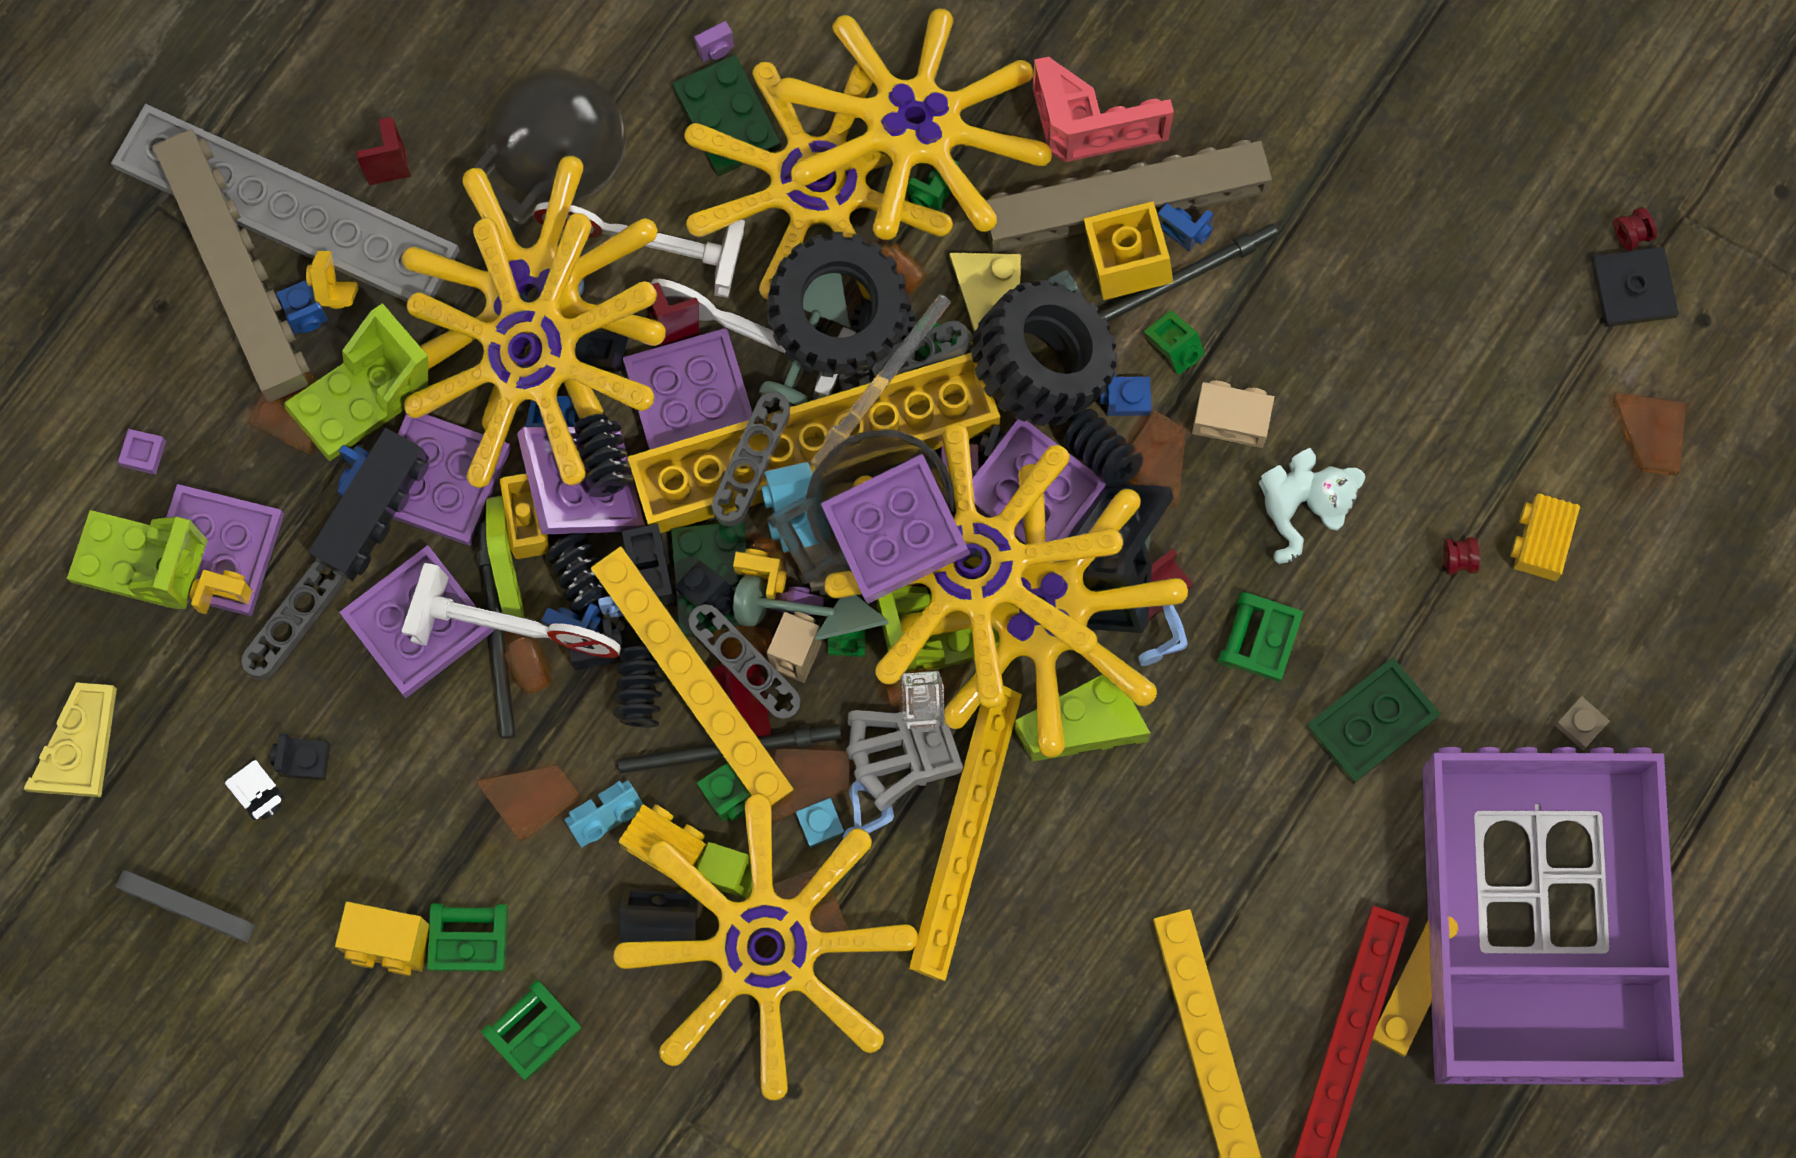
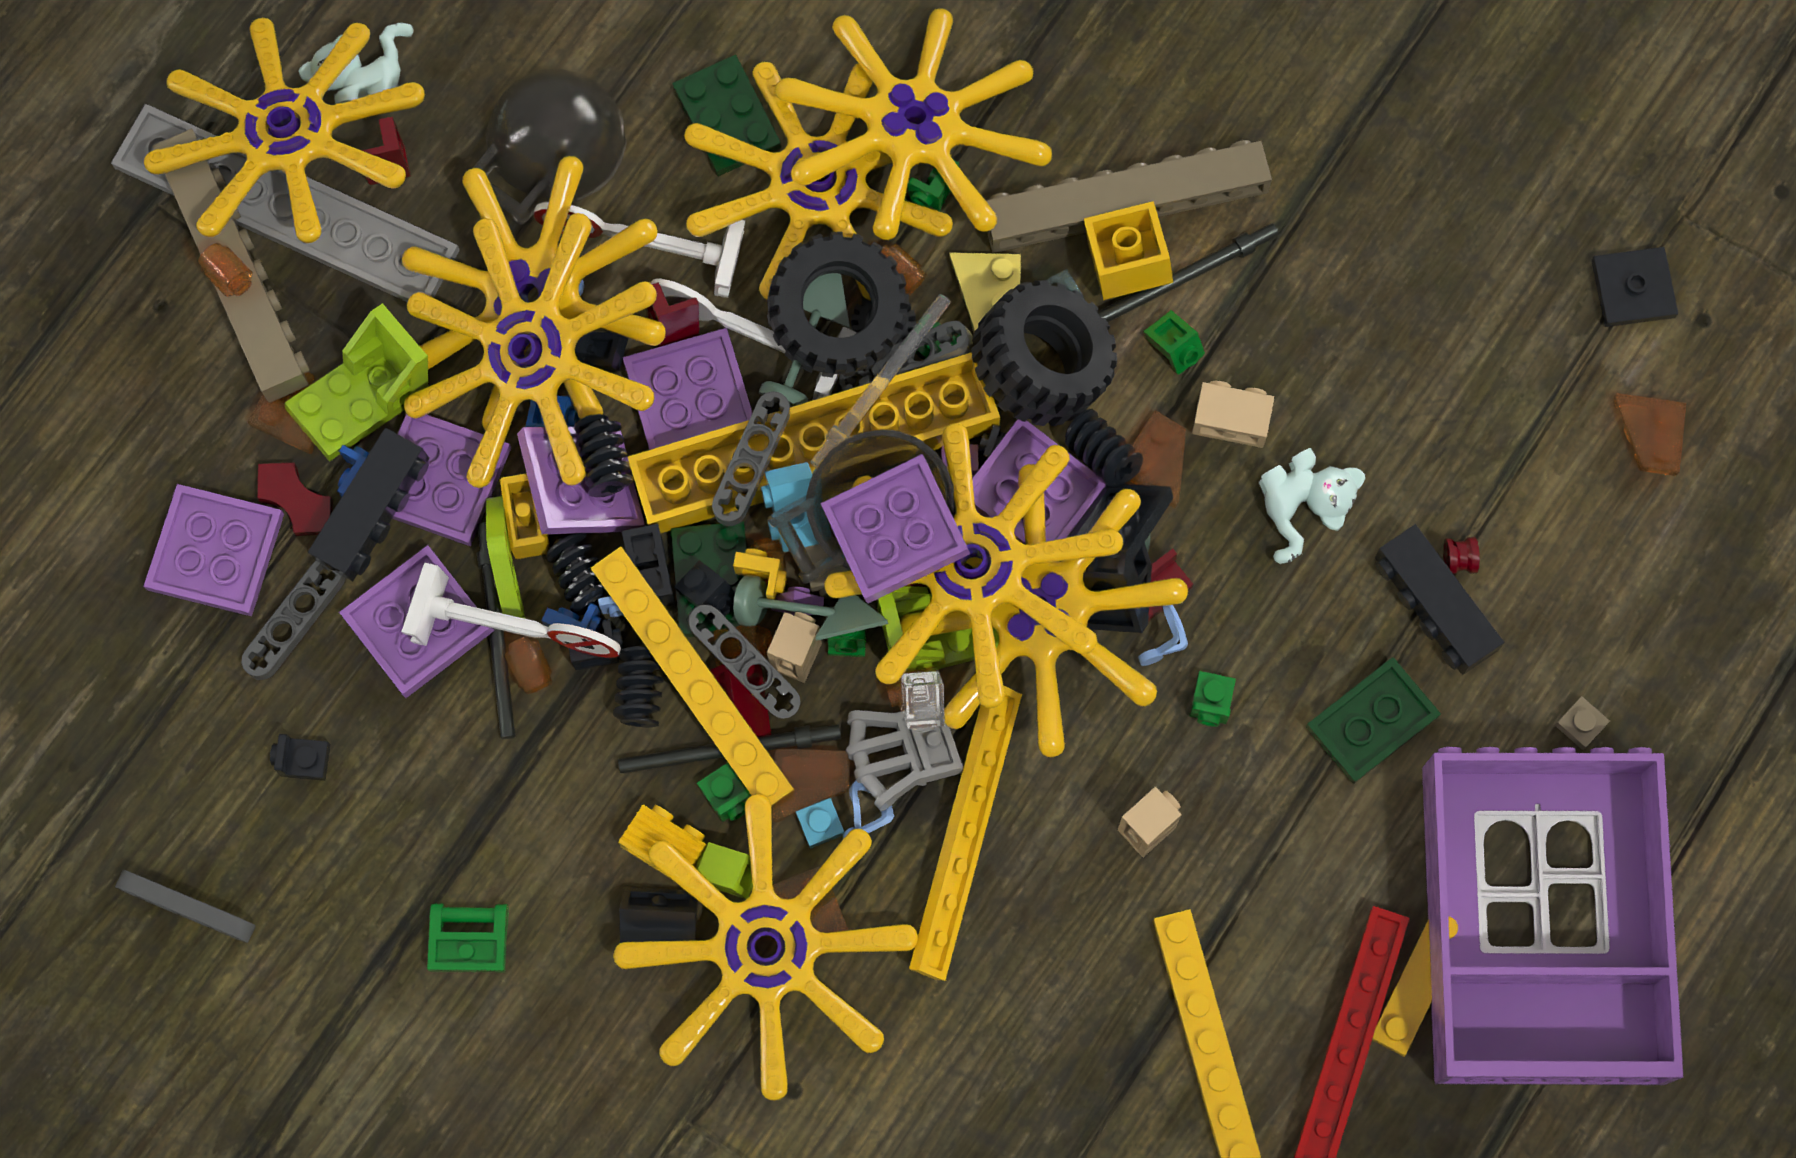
(79, 747): light yellow wing -> none
(139, 559): lime bracket -> none
(142, 451): medium lavender plate -> none
(225, 270): none -> clear orange brick
(228, 585): yellow bracket -> none
(255, 790): bracket -> none
(282, 487): none -> dark red tile
(284, 130): none -> yellow animal
(301, 309): blue bracket -> none
(325, 286): yellow bracket -> none
(367, 80): none -> light aqua animal
(383, 937): yellow brick -> none
(529, 798): clear orange wing -> none
(537, 1041): green plate -> none
(618, 806): medium azure hinge -> none
(714, 42): medium lavender plate -> none
(1074, 122): coral bracket -> none
(1092, 719): lime wedge -> none
(1128, 396): blue bracket -> none
(1150, 820): none -> tan brick
(1179, 226): blue bracket -> none
(1212, 699): none -> green bracket
(1272, 640): green plate -> none
(1438, 600): none -> black brick
(1545, 536): yellow brick -> none
(1635, 228): dark red wheel -> none

